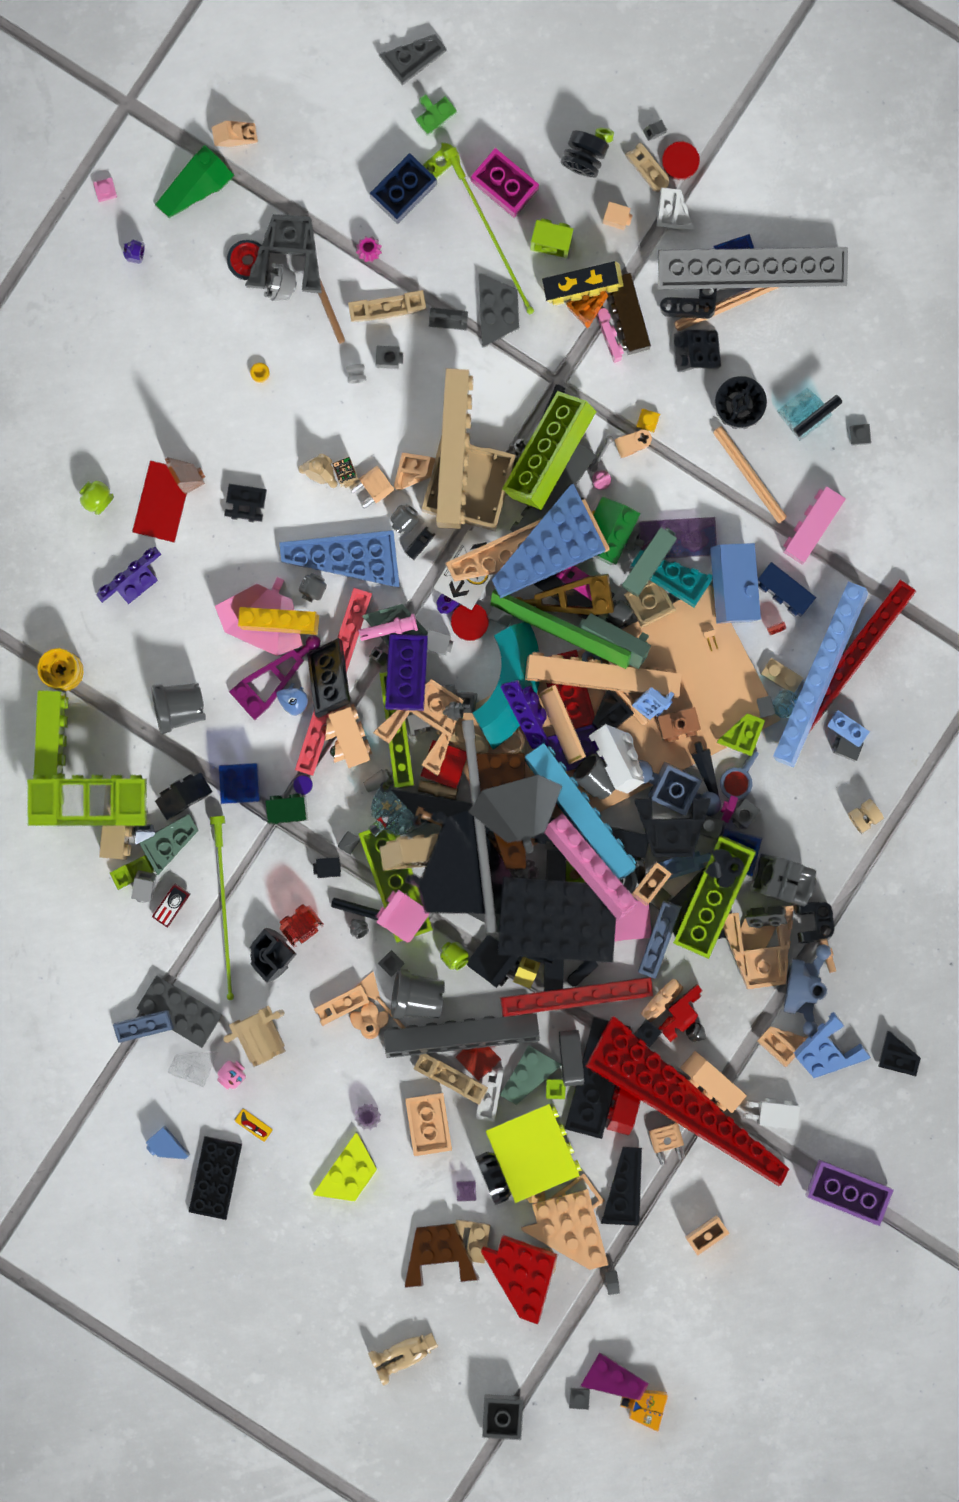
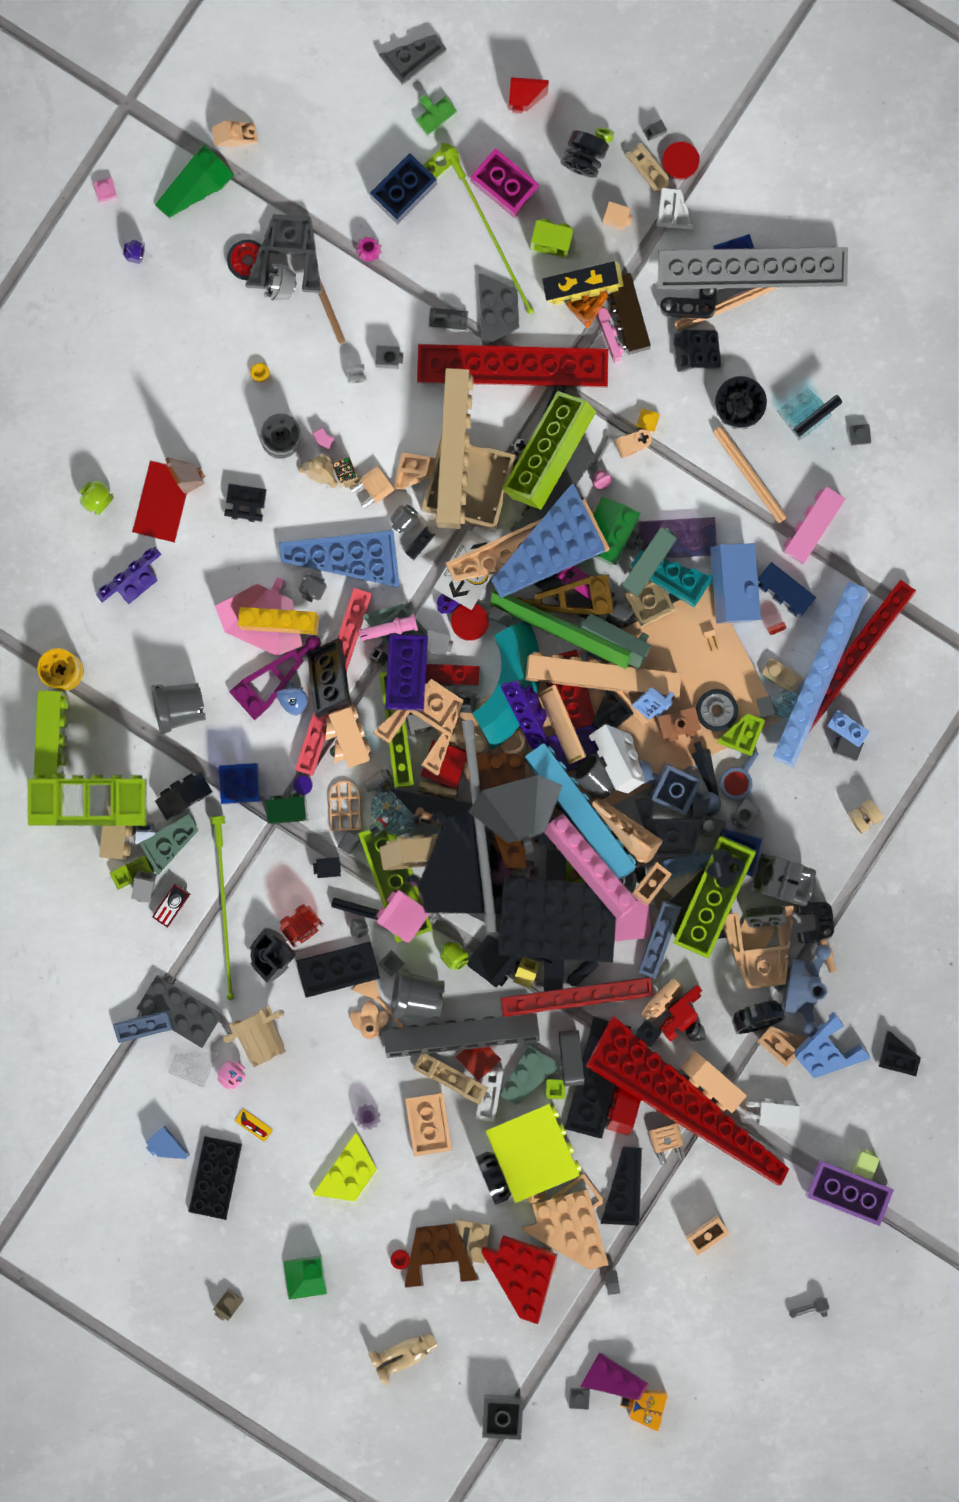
(227, 1305): none -> dark tan bracket
(278, 425): none -> dark grey wheel
(305, 1277): none -> green slope
(323, 439): none -> bright pink piece
(338, 969): none -> black tile
(340, 813): none -> light nougat window
(342, 1004): light nougat plate -> none
(387, 307): tan slope -> none
(400, 1259): none -> red tile
(453, 674): none -> red plate
(454, 711): dark grey plate -> none
(466, 1190): clear purple tile -> none
(515, 365): none -> red plate
(526, 93): none -> red slope
(634, 837): none -> light nougat wedge
(728, 705): none -> wheel
(728, 808): dark pink plate -> none
(758, 1017): none -> black gear
(819, 1305): none -> dark grey piece
(865, 1164): none -> yellowish green brick

